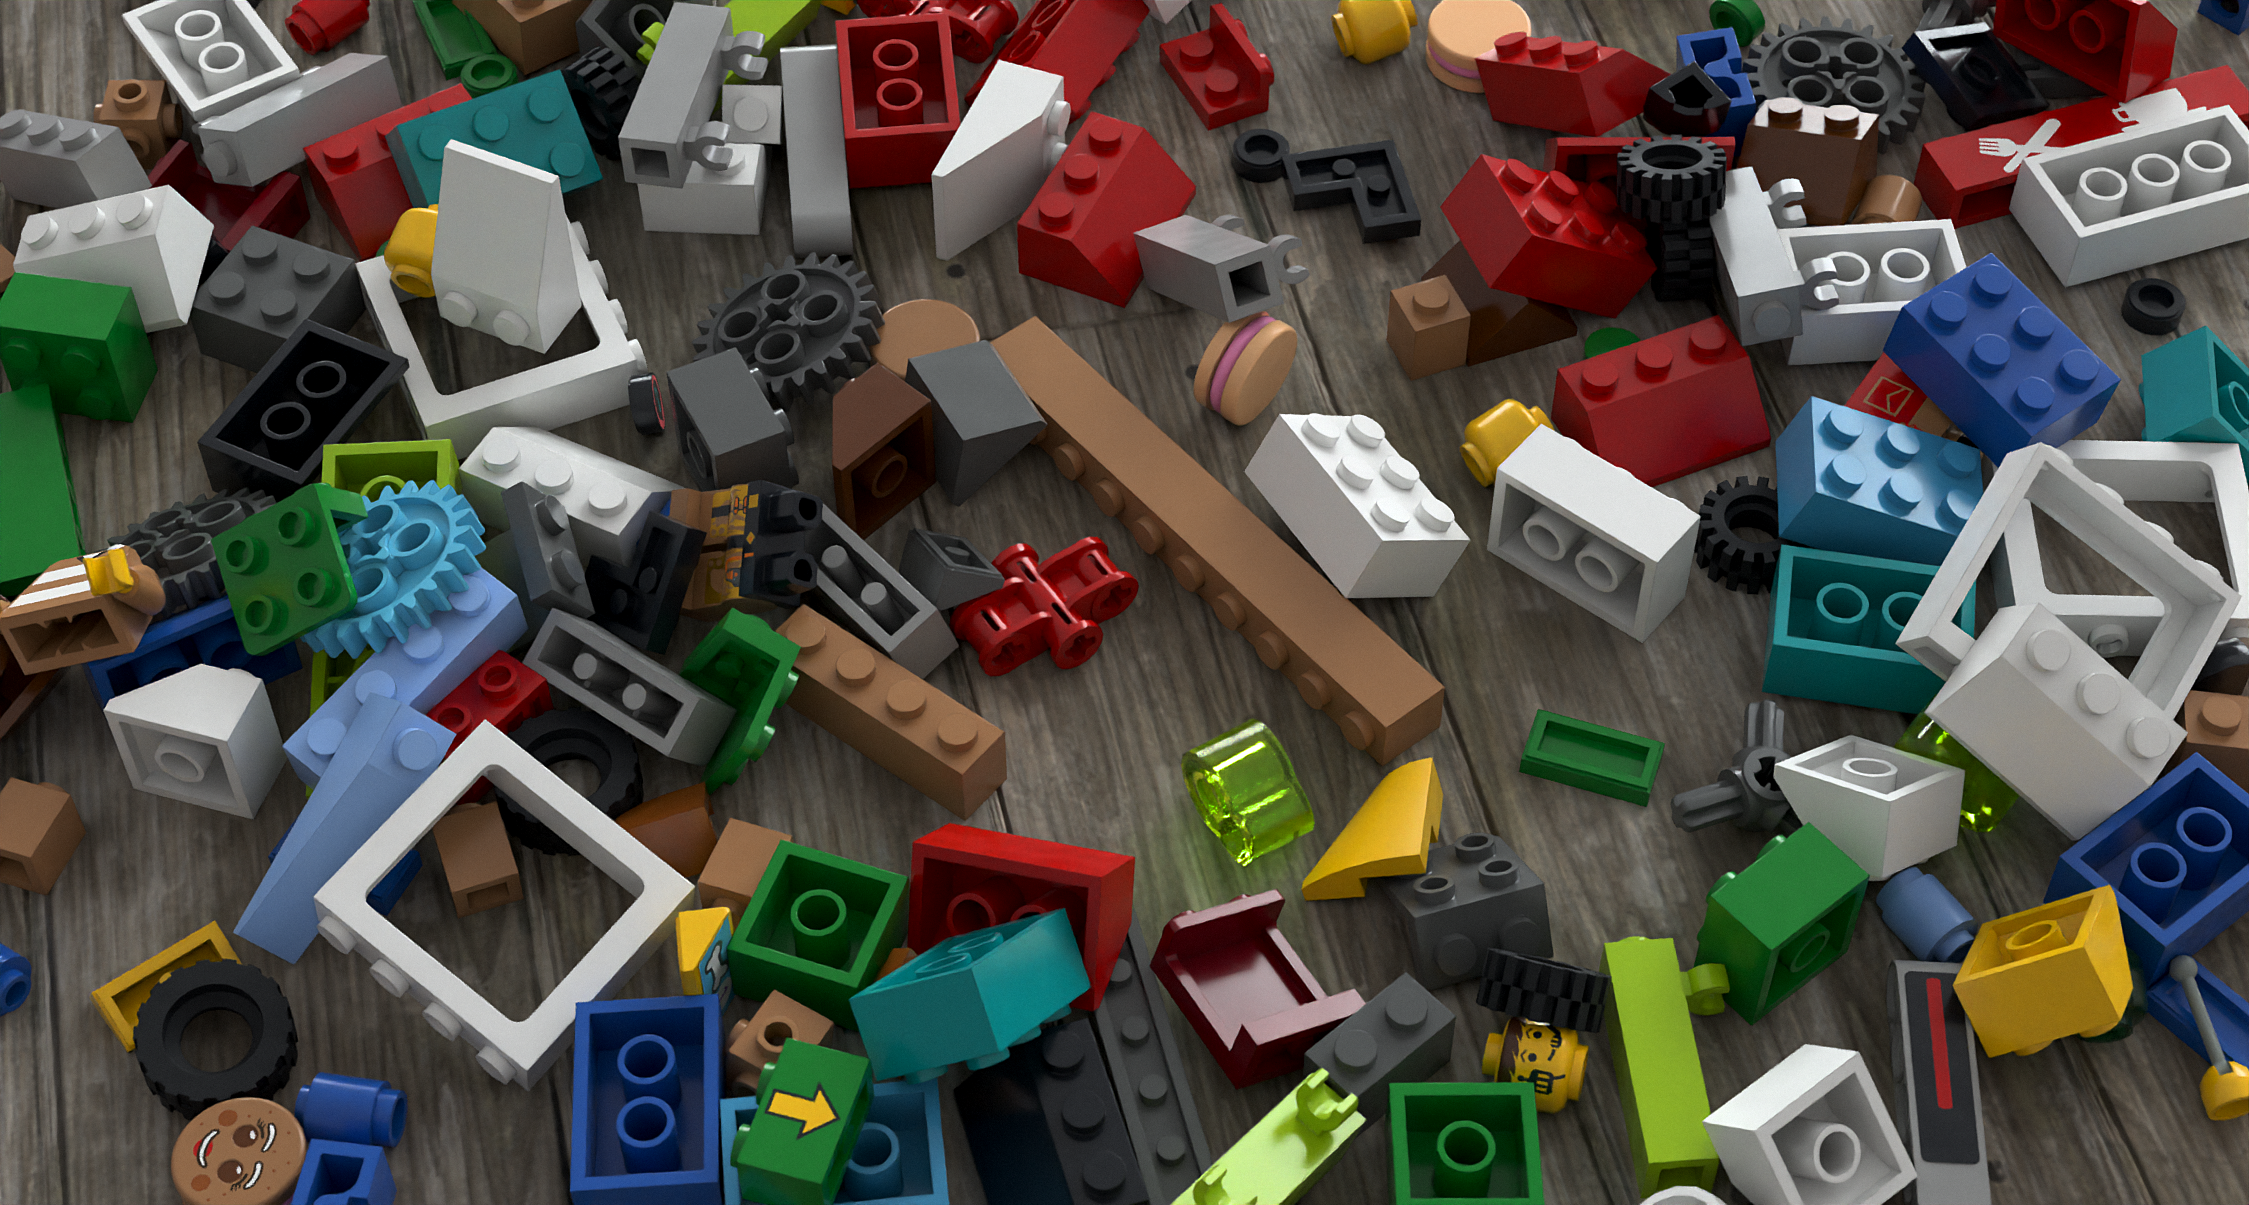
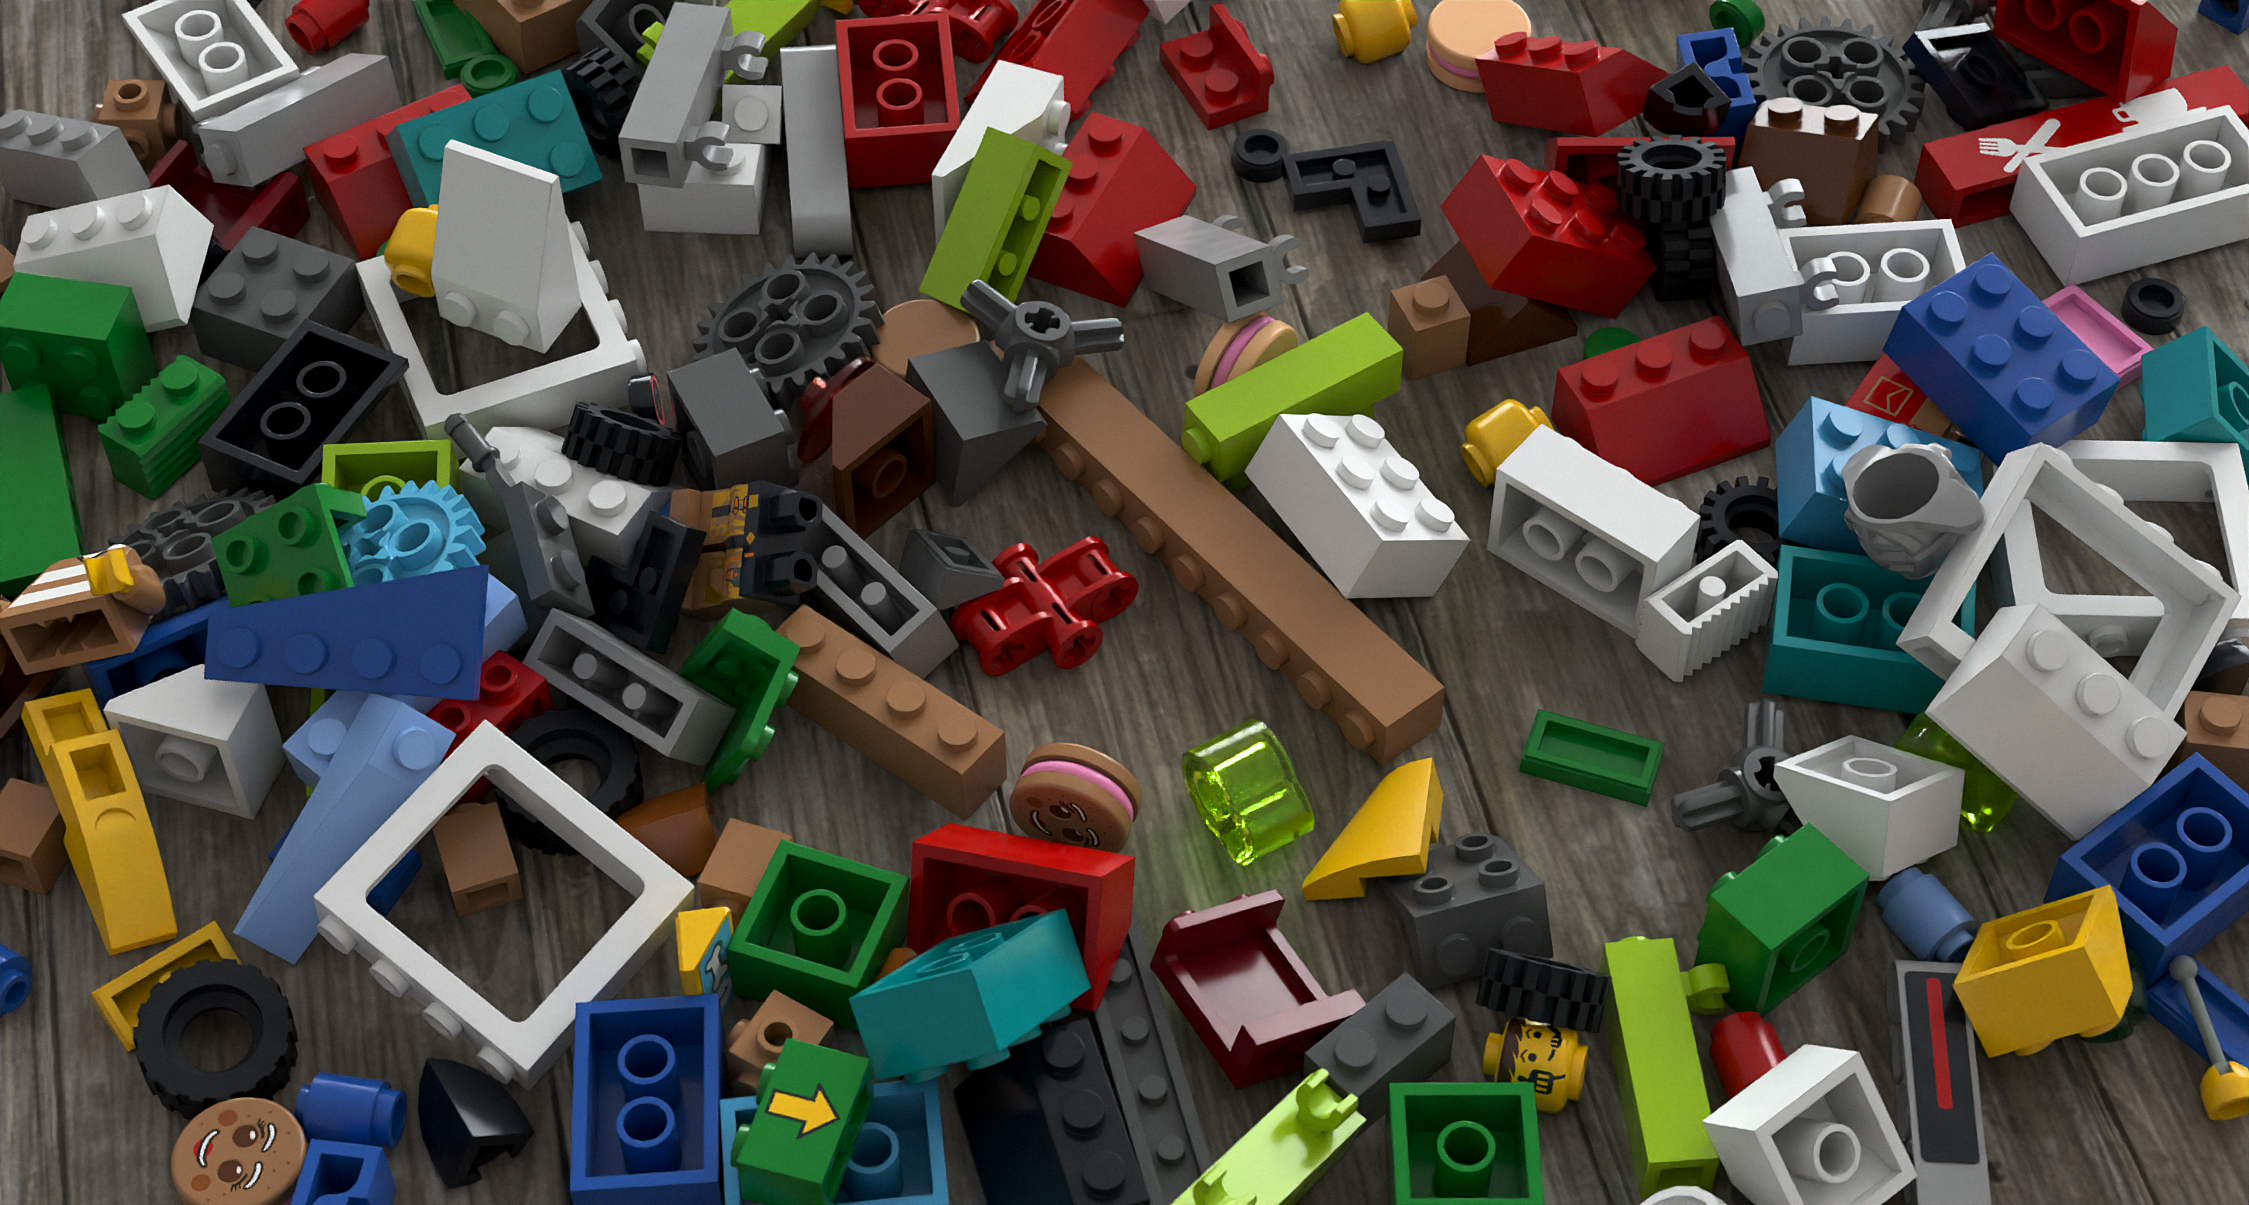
(104, 820): none -> yellow slope
(159, 430): none -> green brick
(375, 638): none -> blue wing
(467, 1120): none -> black brick
(481, 454): none -> dark grey piece
(622, 444): none -> black tyre
(817, 401): none -> clear red dish
(996, 218): none -> lime brick
(1036, 340): none -> dark grey bush
(1075, 798): none -> medium nougat head
(1326, 376): none -> lime brick
(1706, 610): none -> white brick
(1744, 1050): none -> red brick
(1908, 506): none -> light grey piece
(2100, 332): none -> bright pink tile

